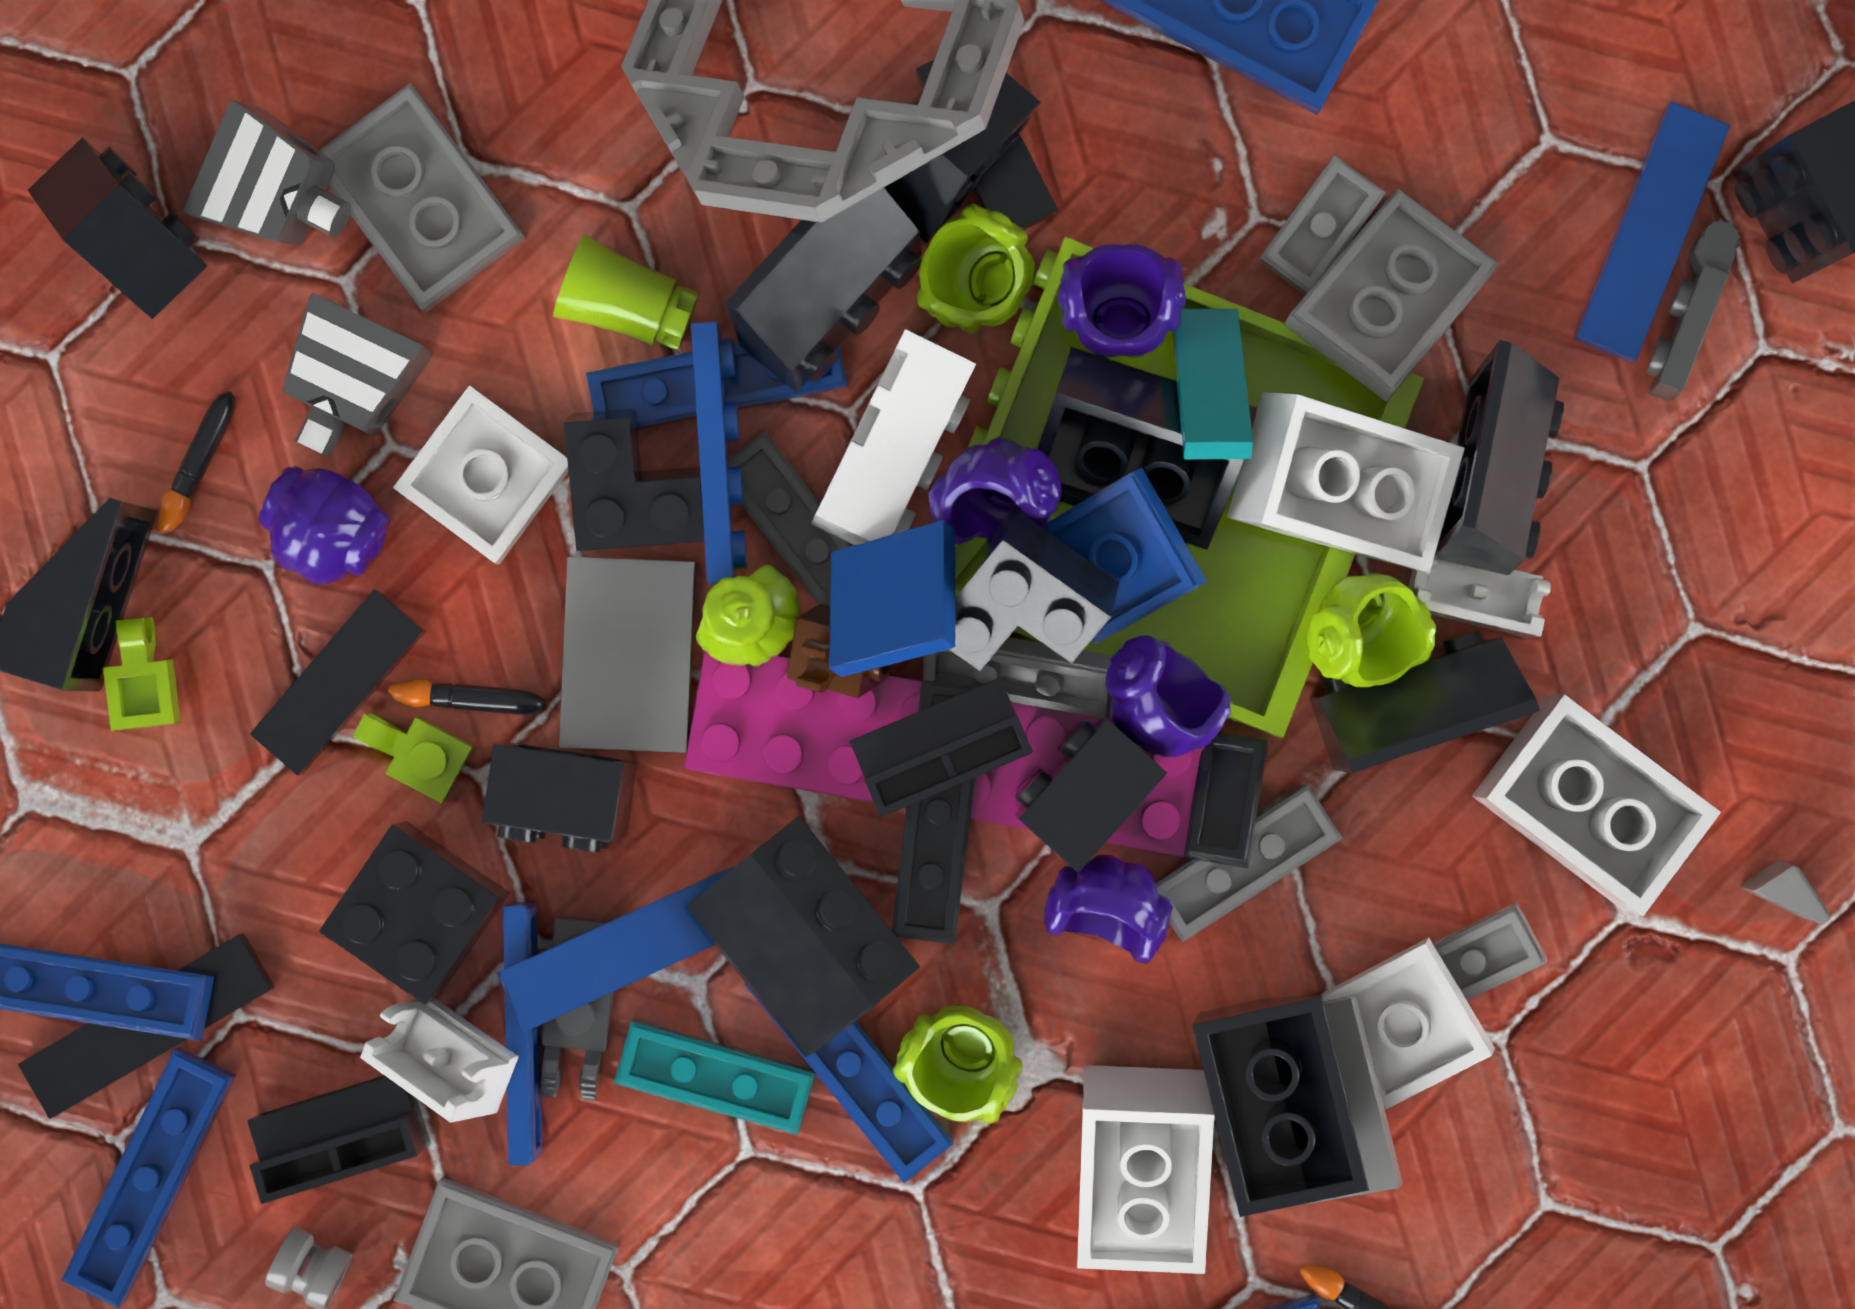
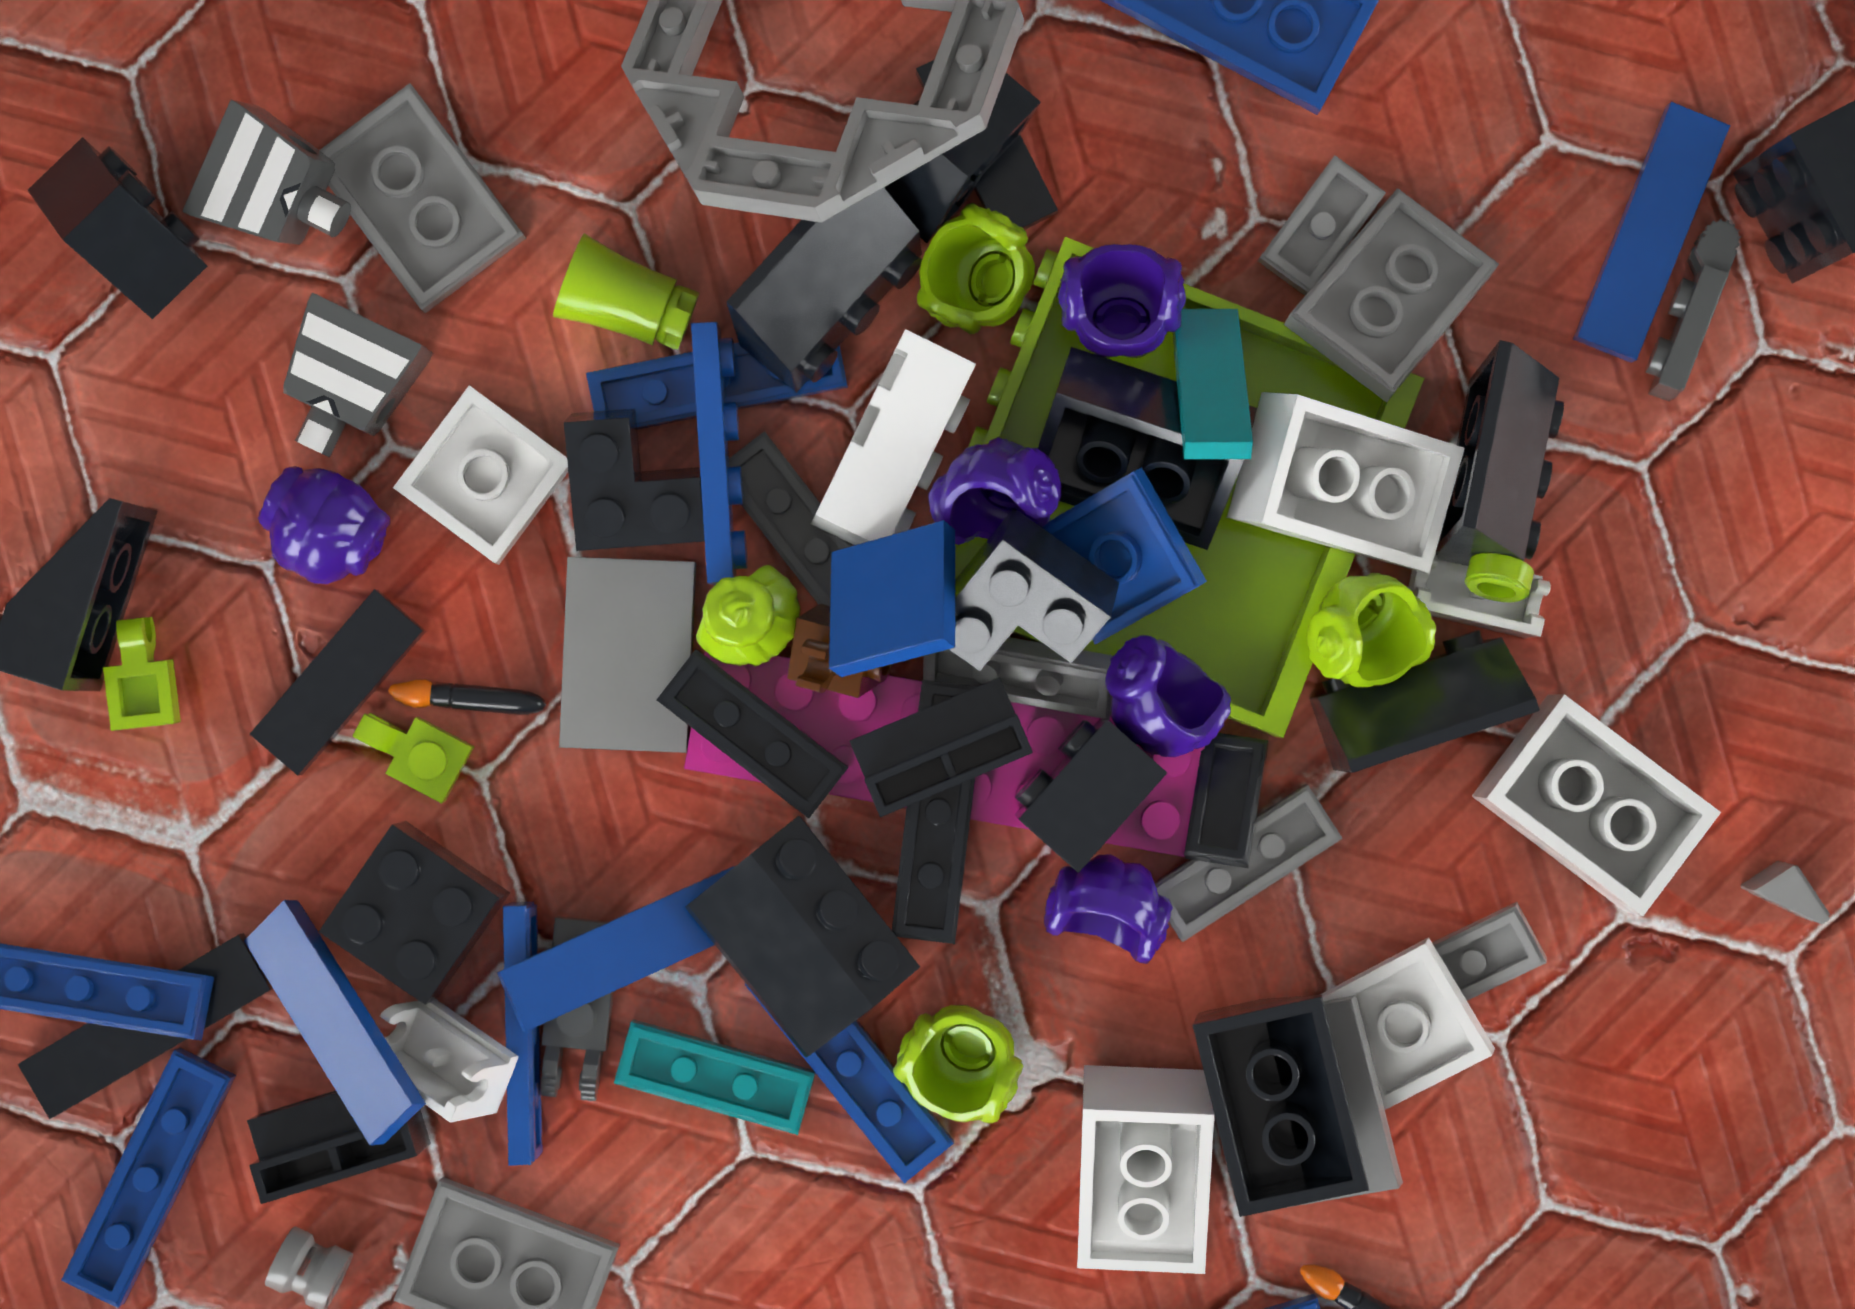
(177, 500): black piece -> none
(334, 1022): none -> tile
(558, 793): black brick -> none
(752, 733): none -> black tile
(1499, 577): none -> lime tile

